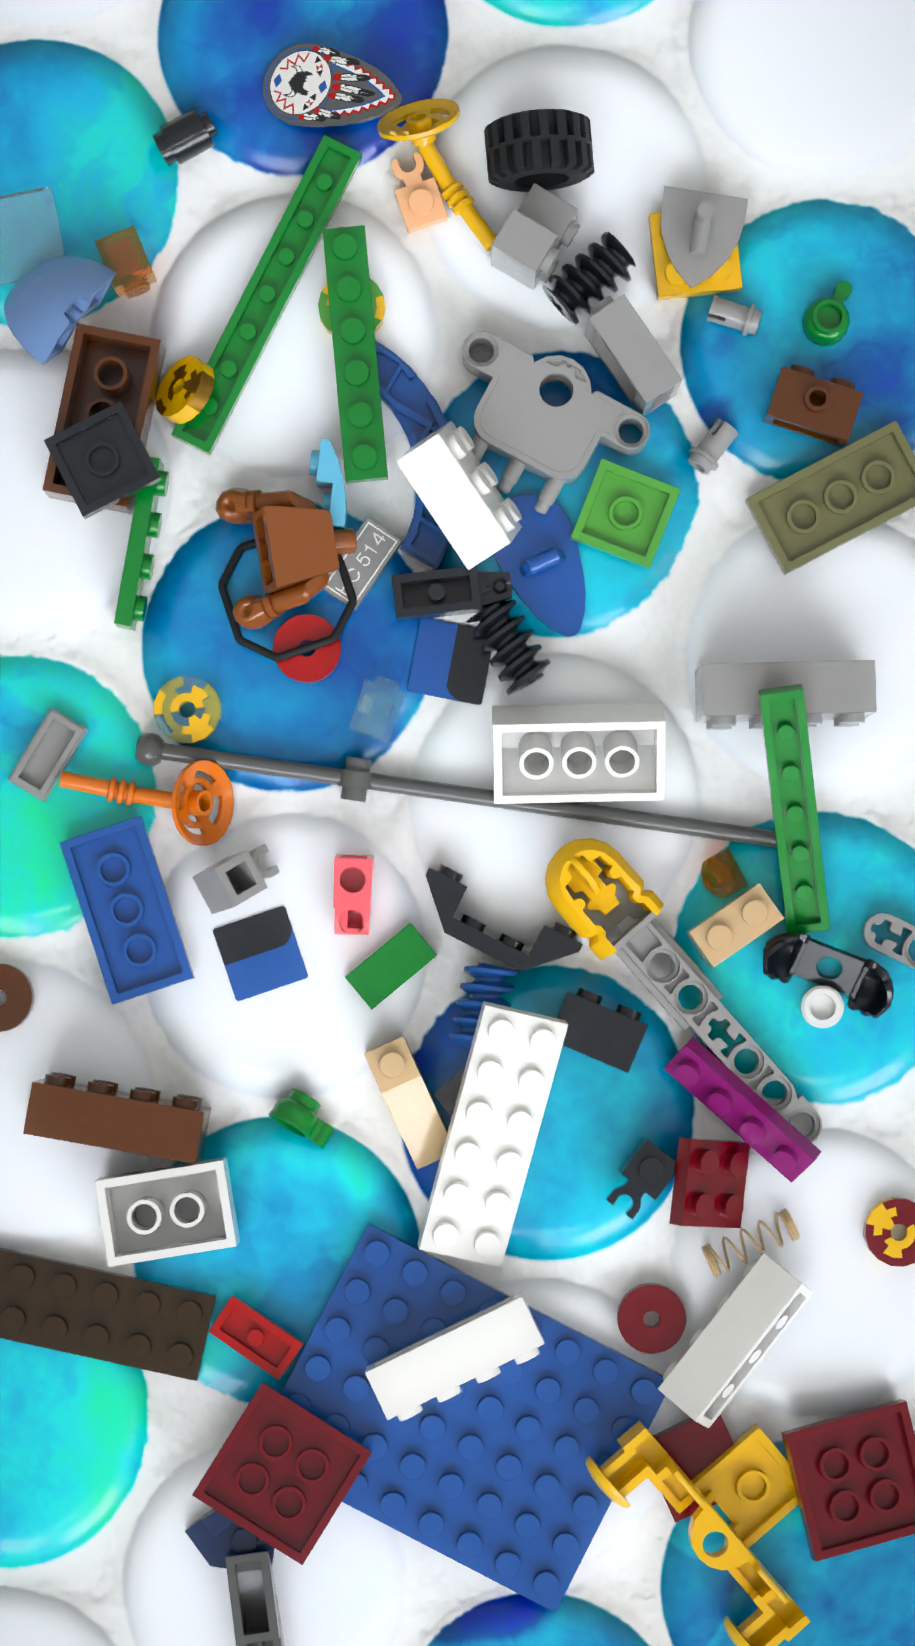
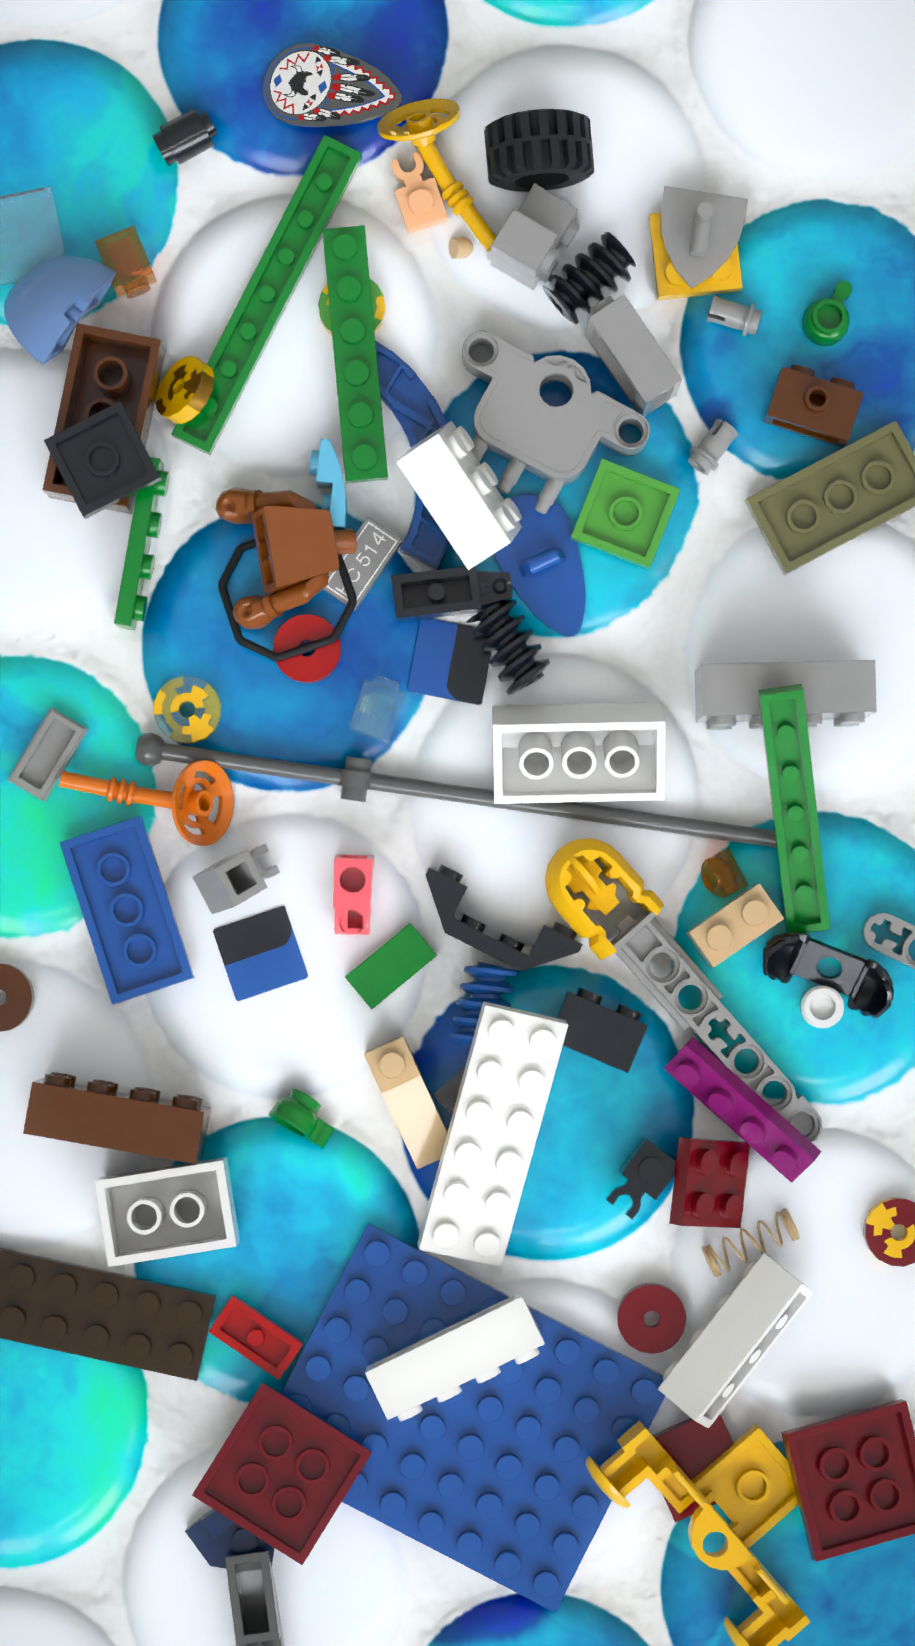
(460, 247): none -> tan piece

